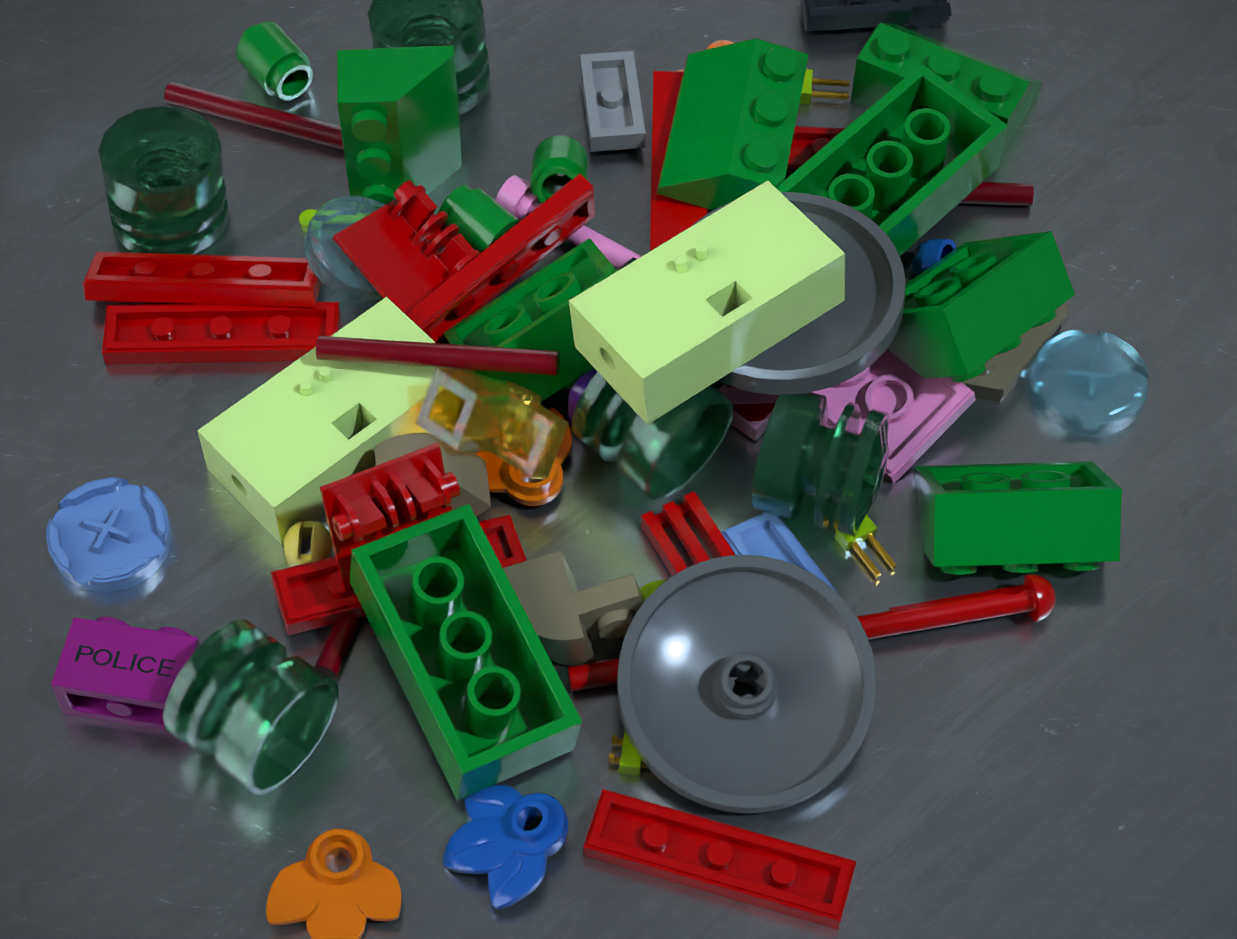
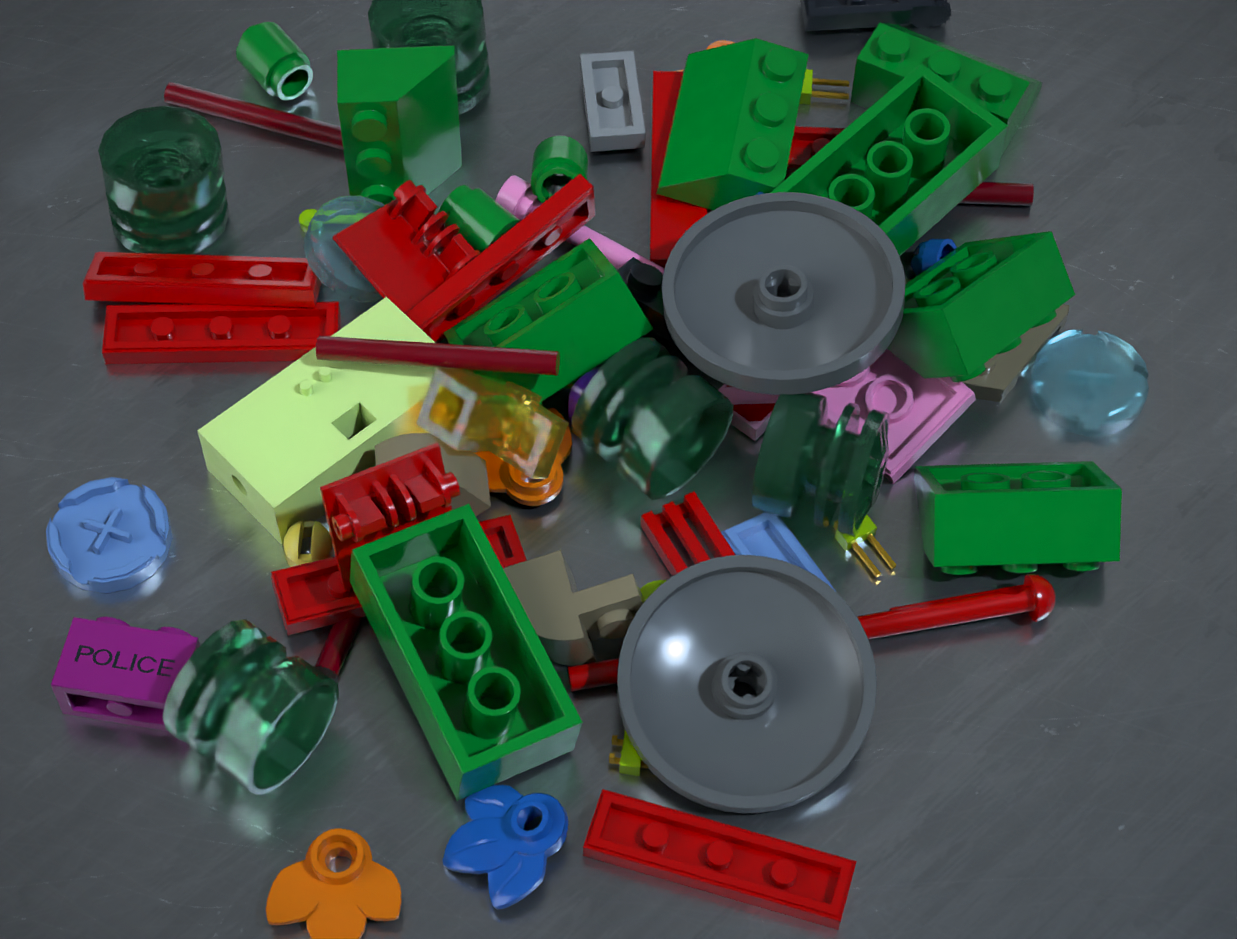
(708, 301): yellowish green brick -> none

